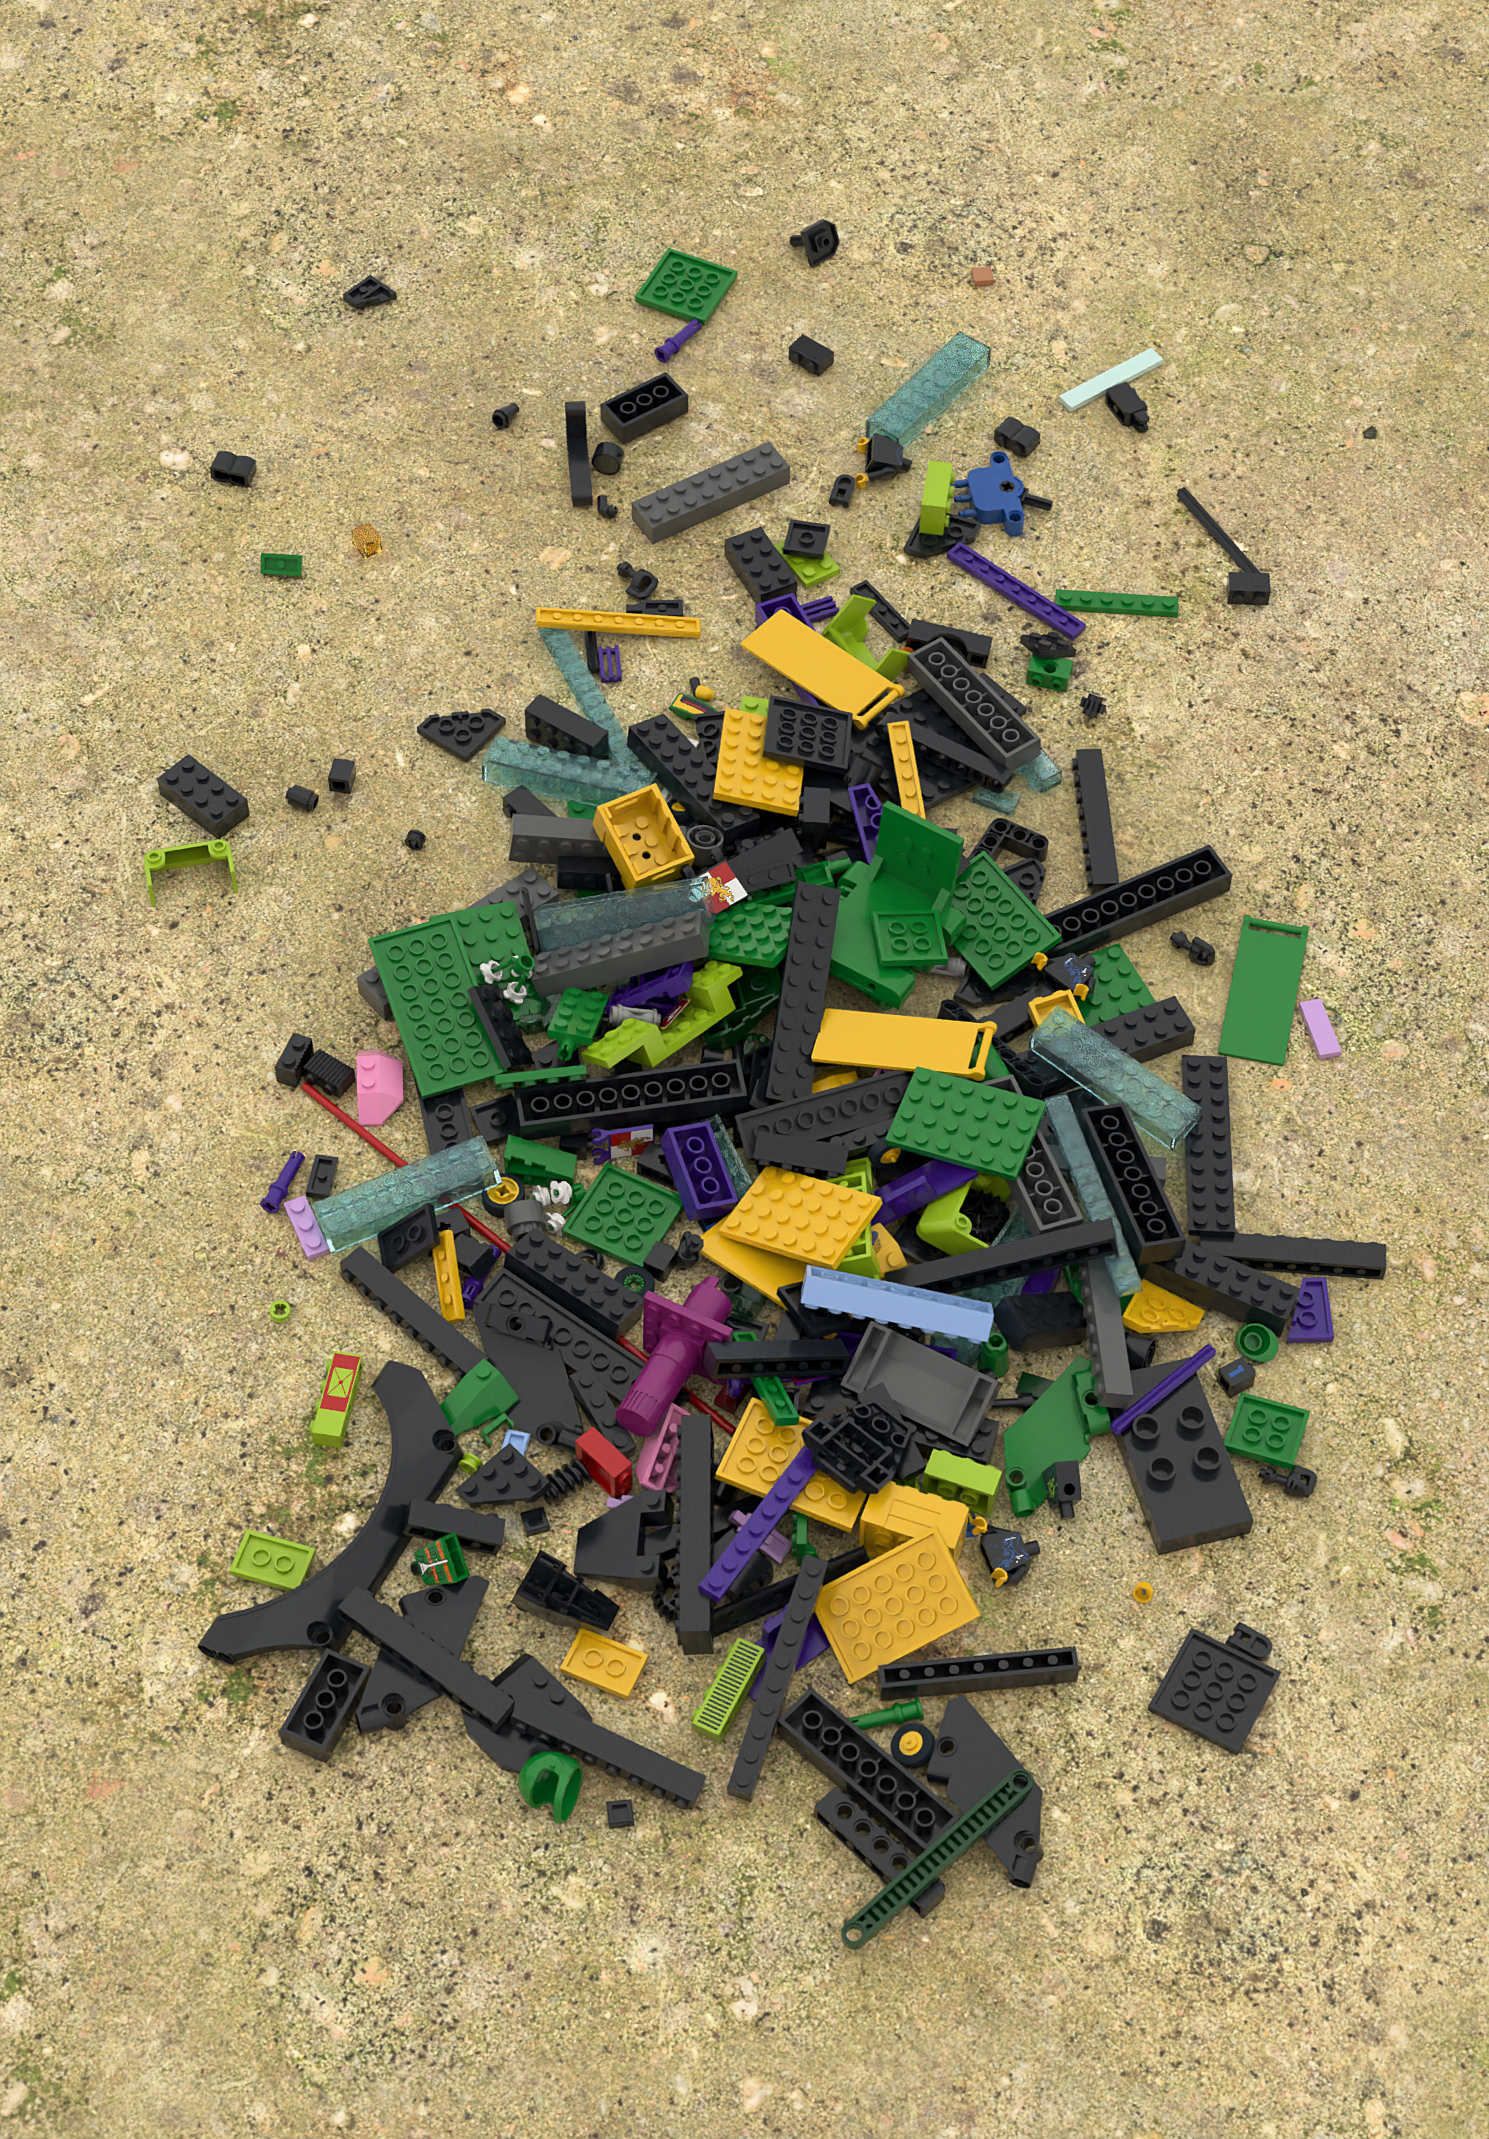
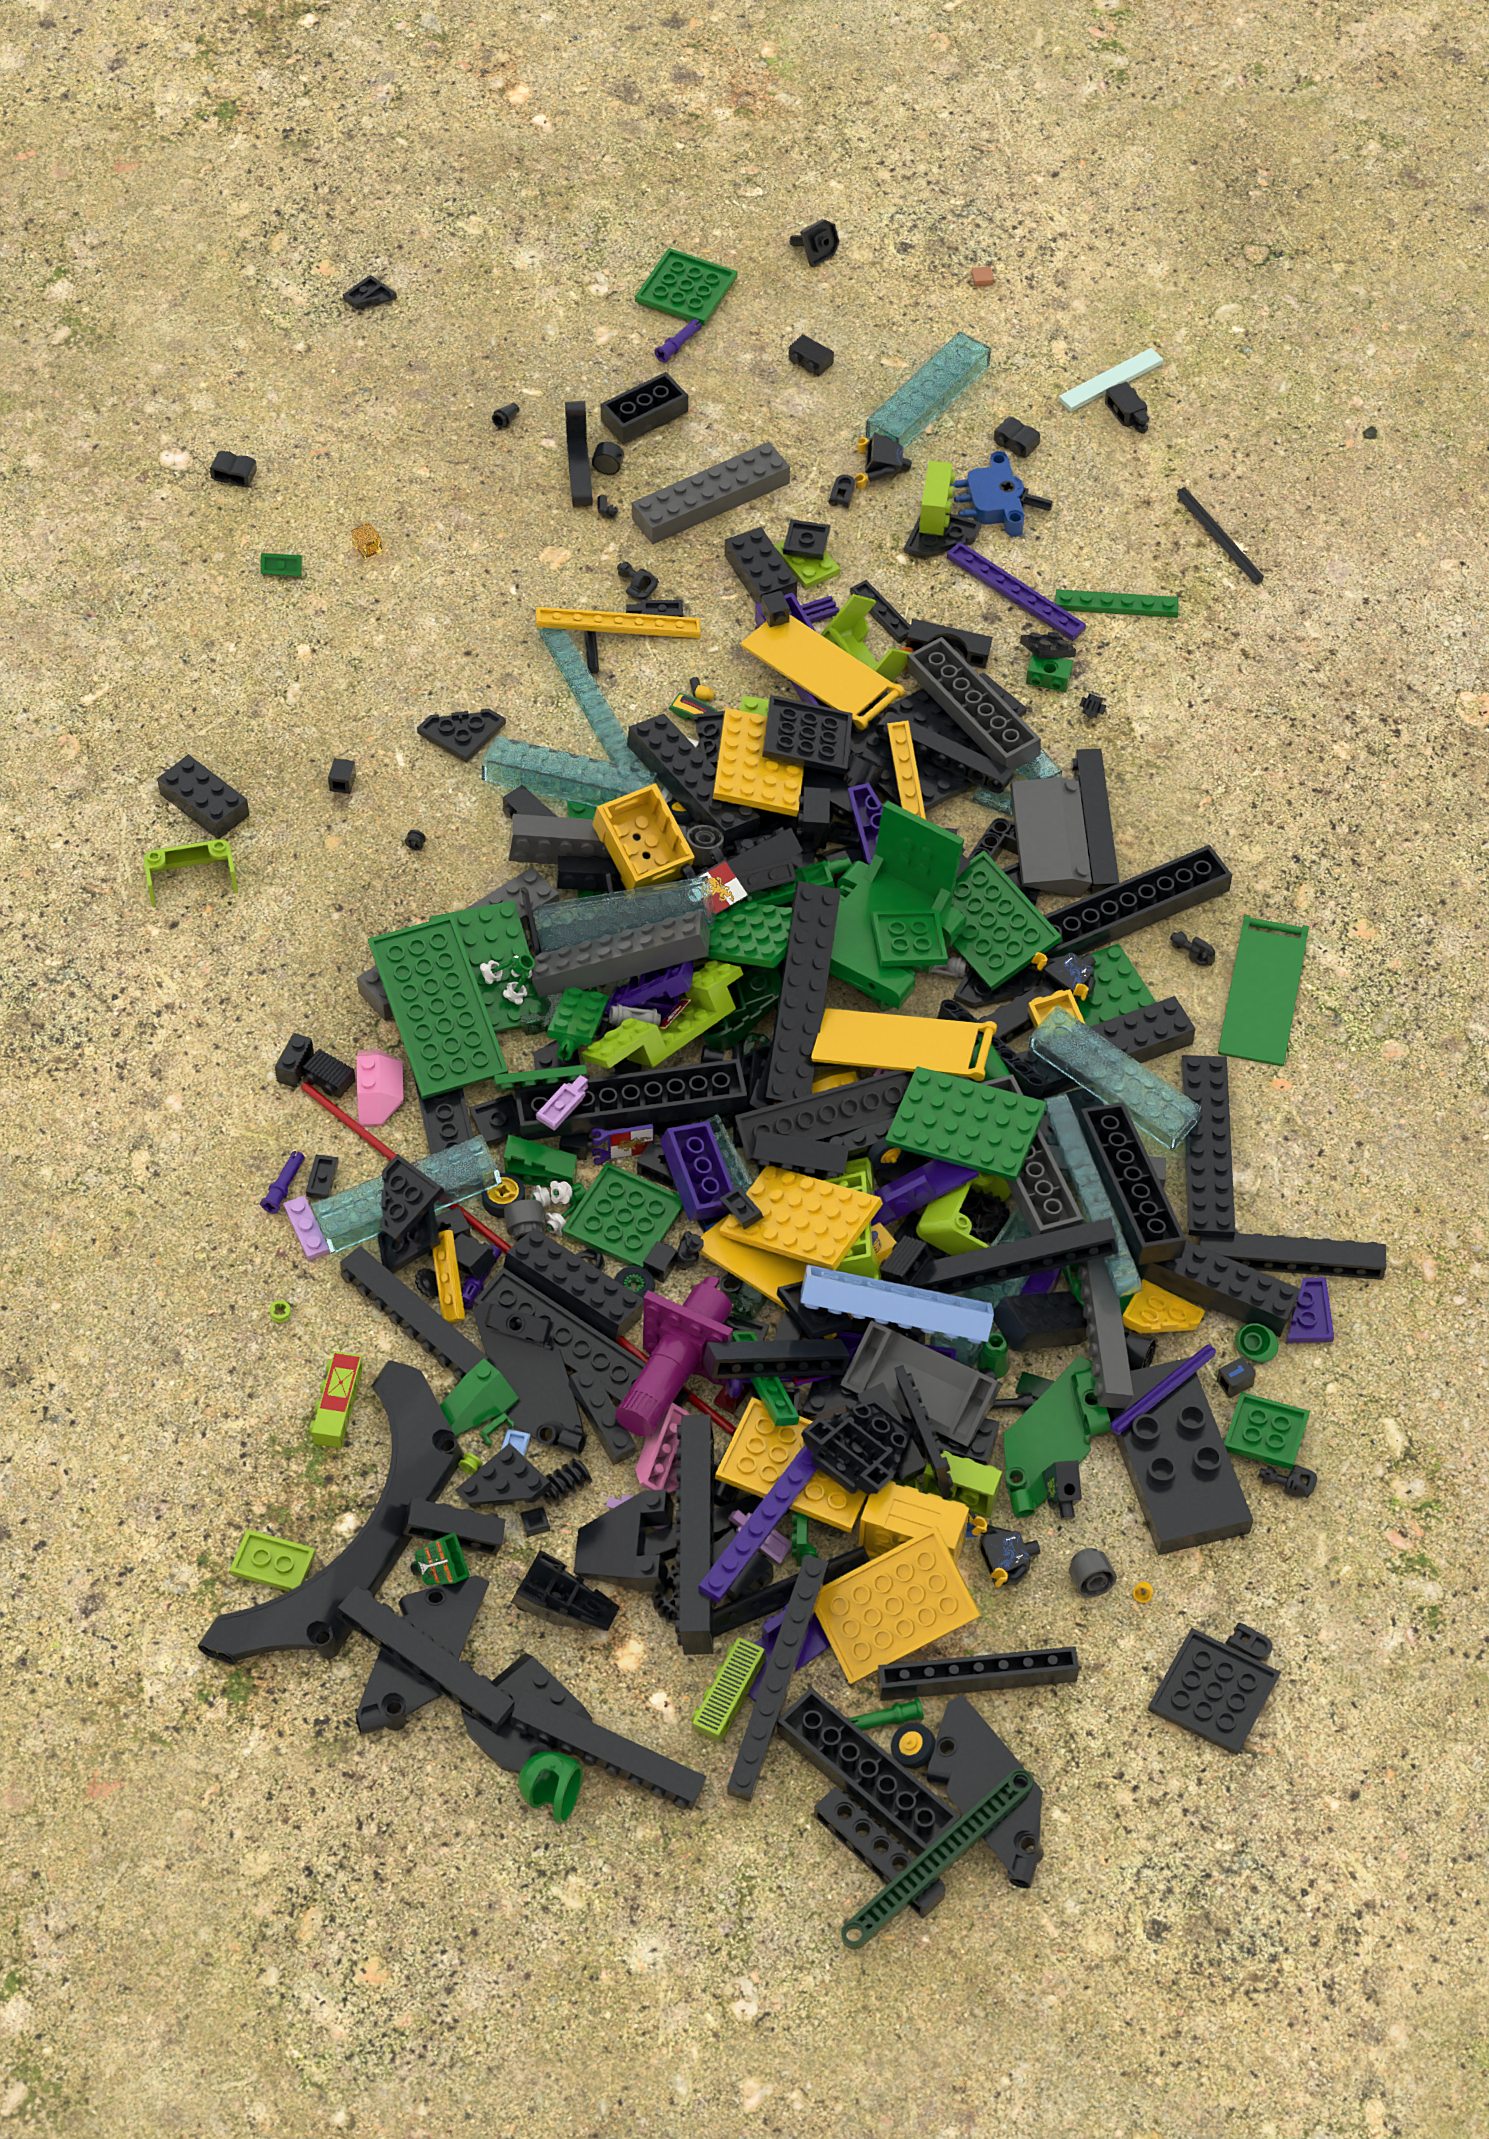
(302, 798): black brick -> none
(325, 1705): black brick -> none
(405, 1197): none -> black plate
(427, 1282): none -> black piece
(501, 1026): black plate -> none
(562, 1103): none -> lavender hinge
(564, 730): black brick -> none
(604, 1663): yellow plate -> none
(605, 1463): red window -> none
(608, 651): dark purple tile -> none
(620, 1813): black tile -> none
(741, 1207): none -> black plate
(775, 609): none -> black brick
(905, 1261): none -> black brick
(925, 1432): none -> black wing
(1051, 835): none -> dark grey slope
(1092, 1572): none -> dark grey piece
(1248, 588): black brick -> none
(1320, 1029): lavender tile -> none

